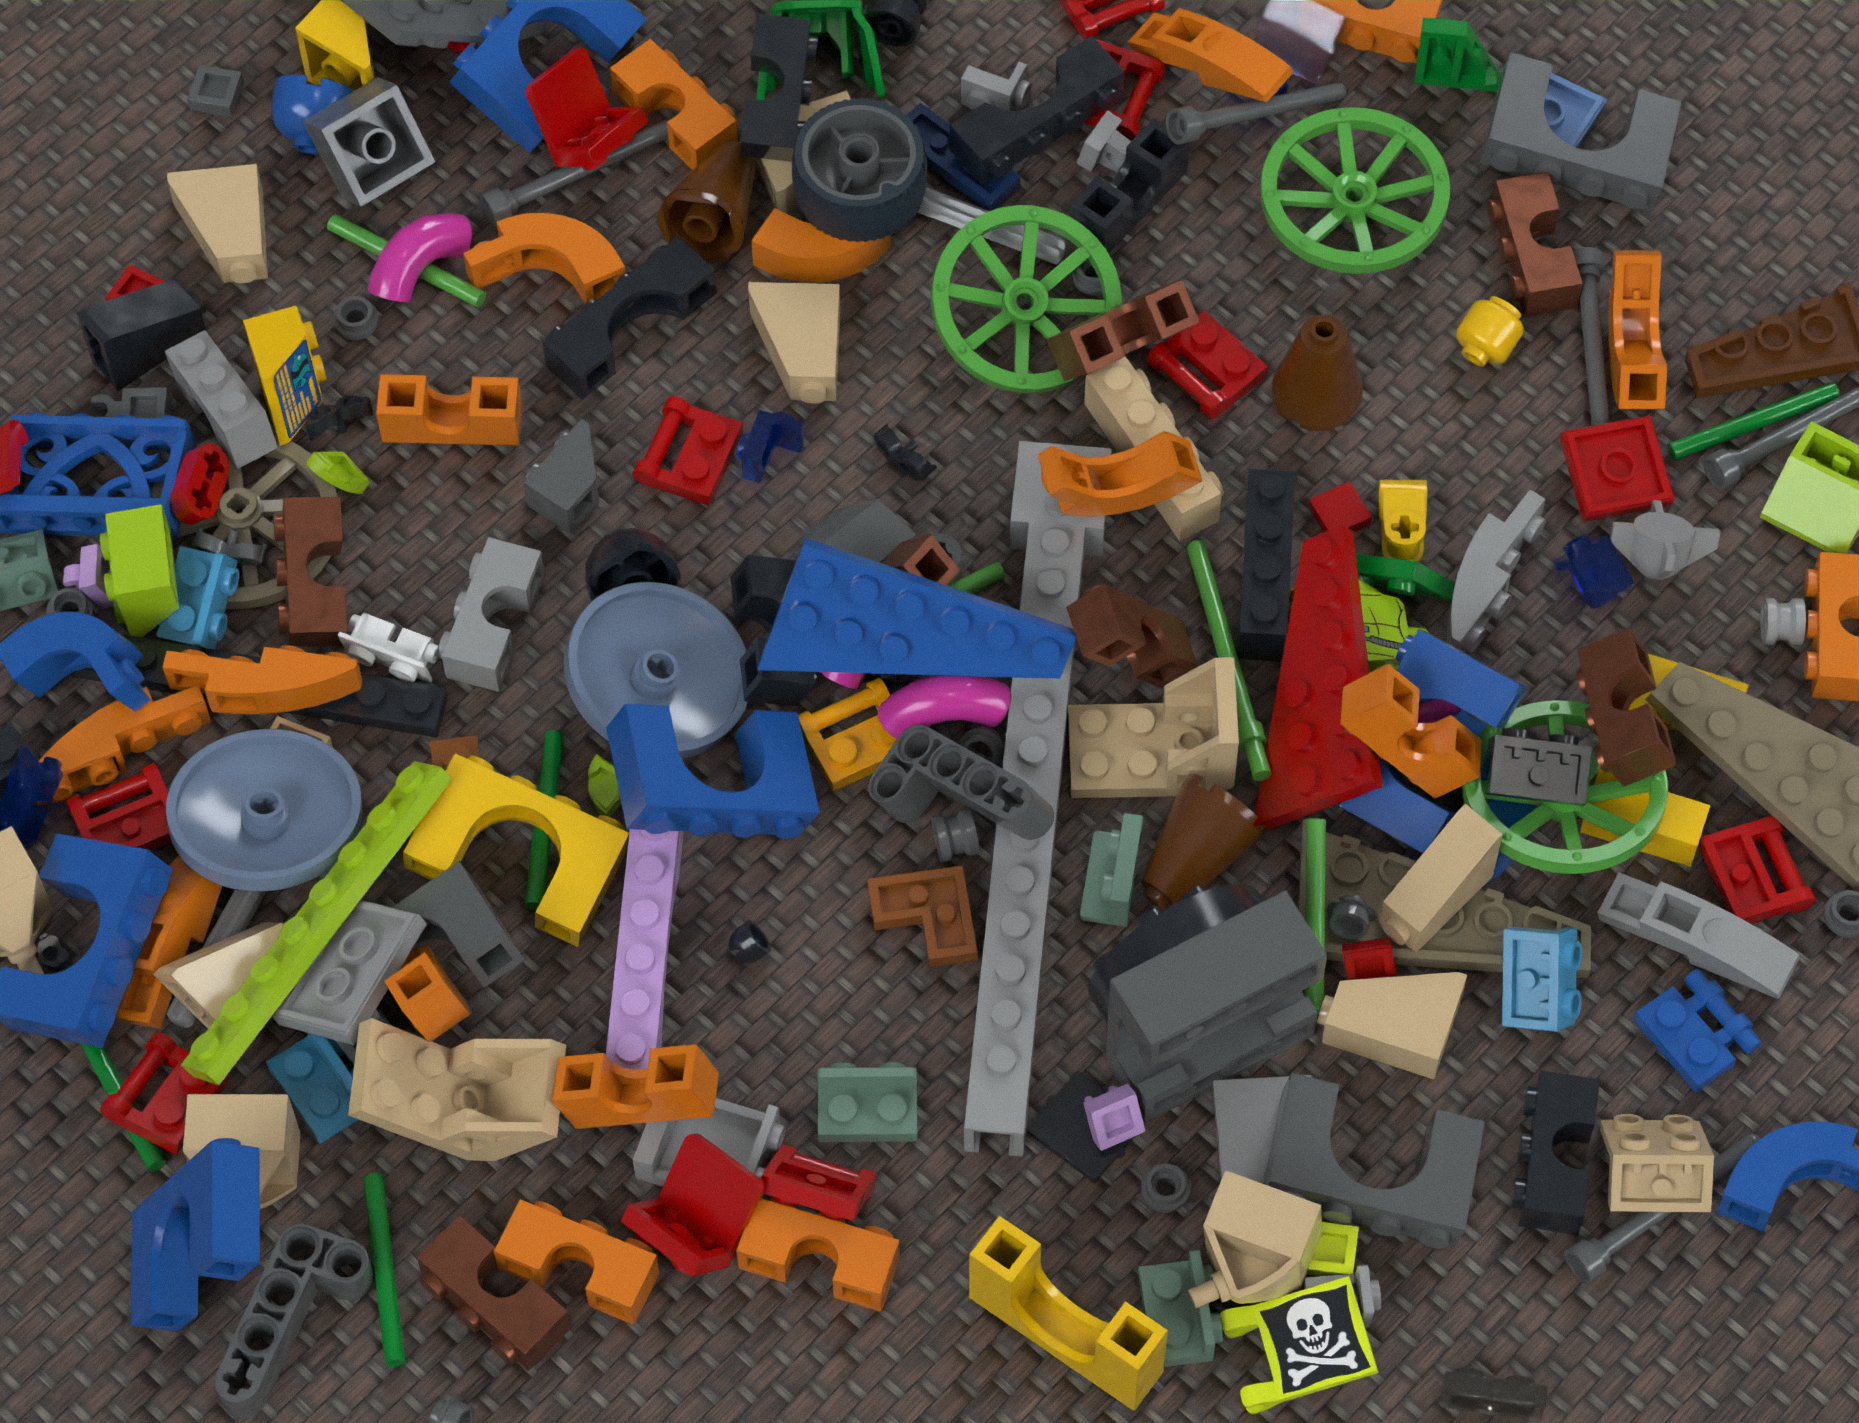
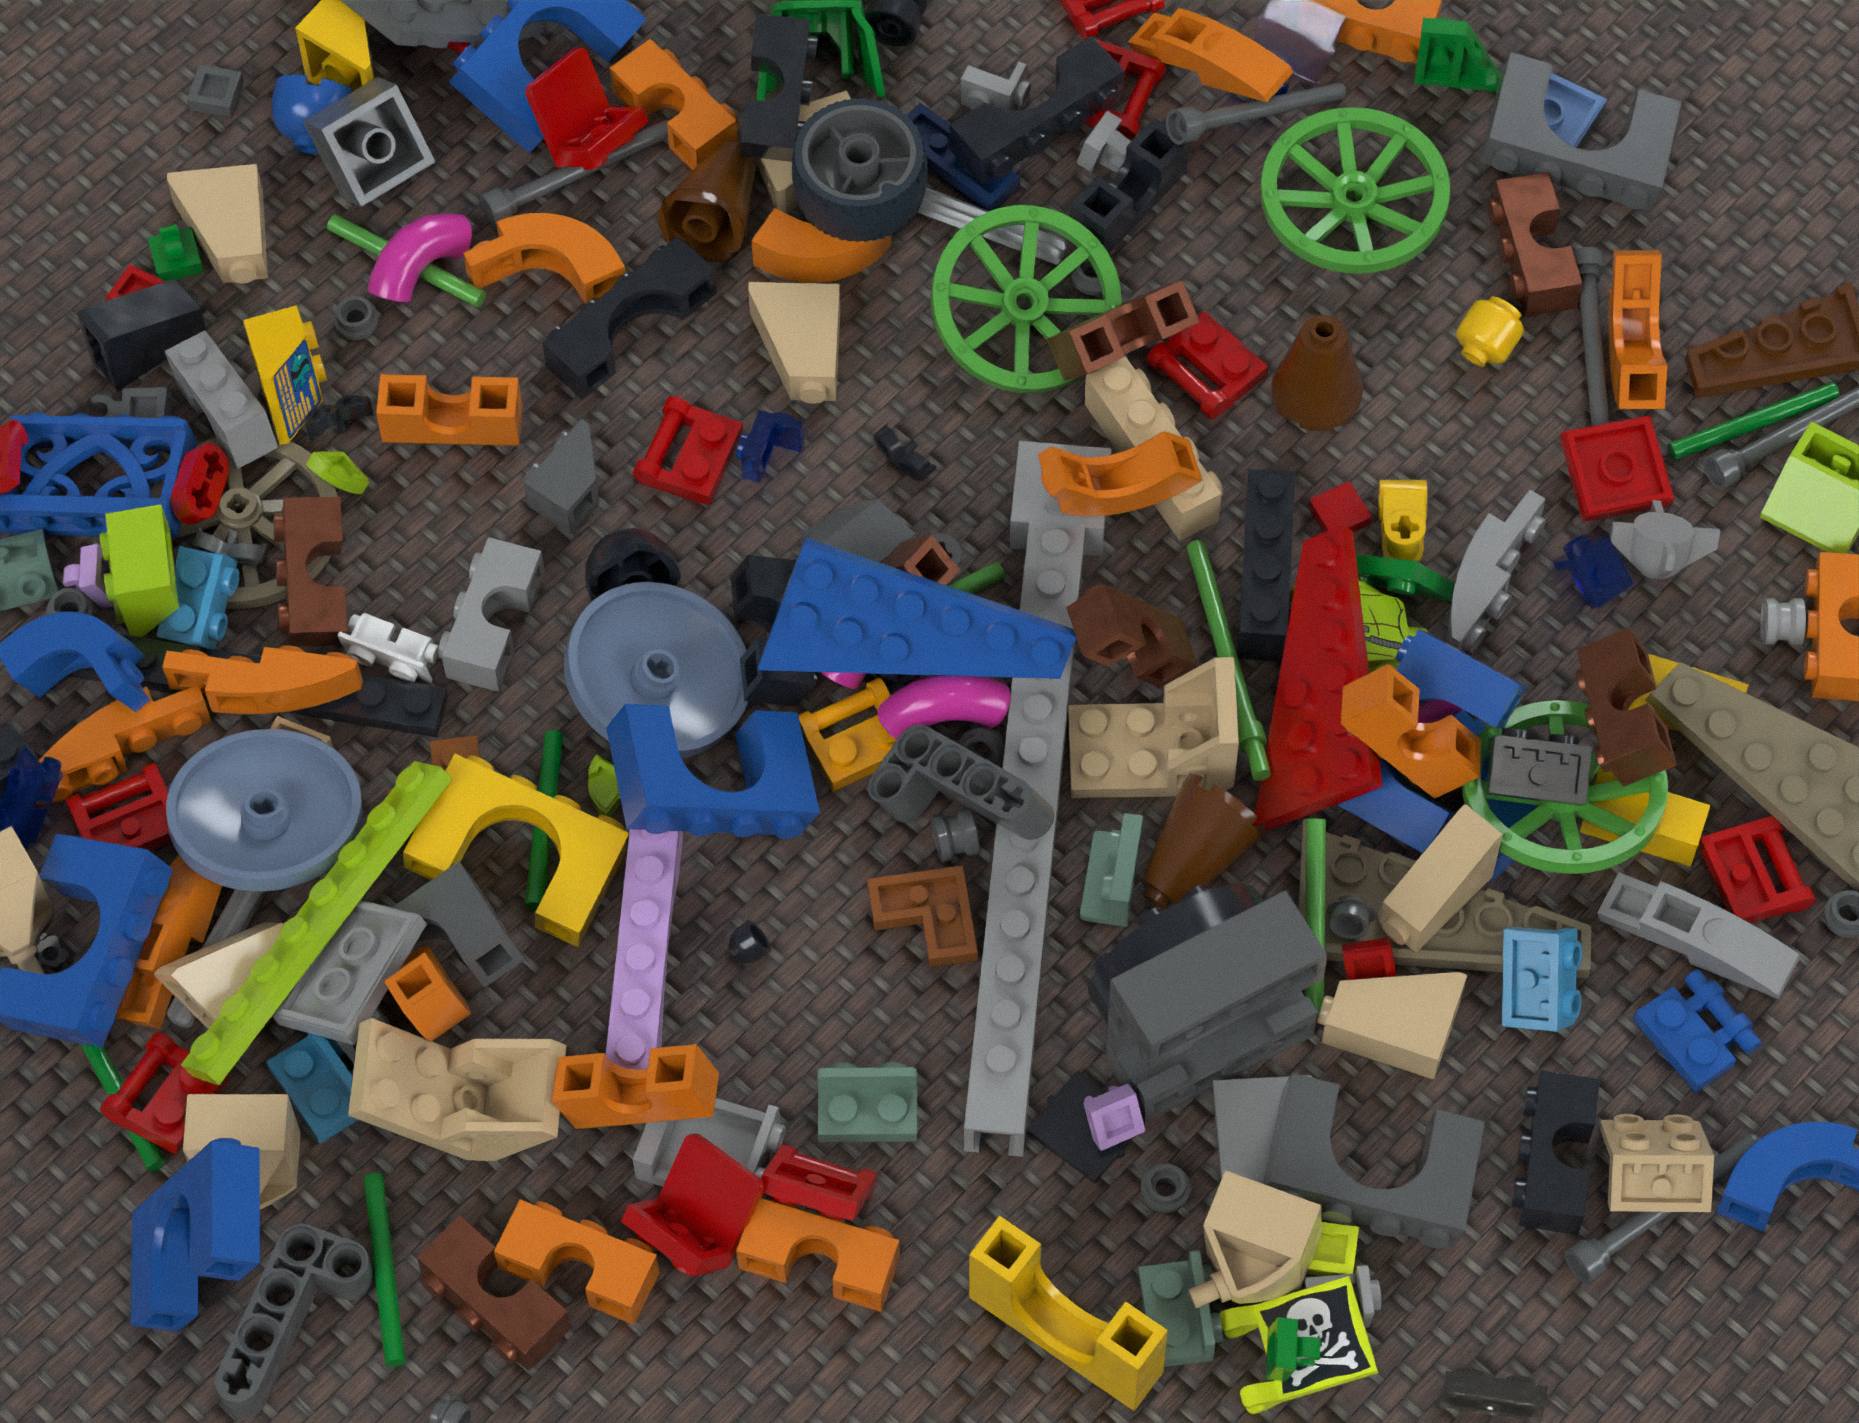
(175, 253): none -> green tile
(1288, 1350): none -> green tile

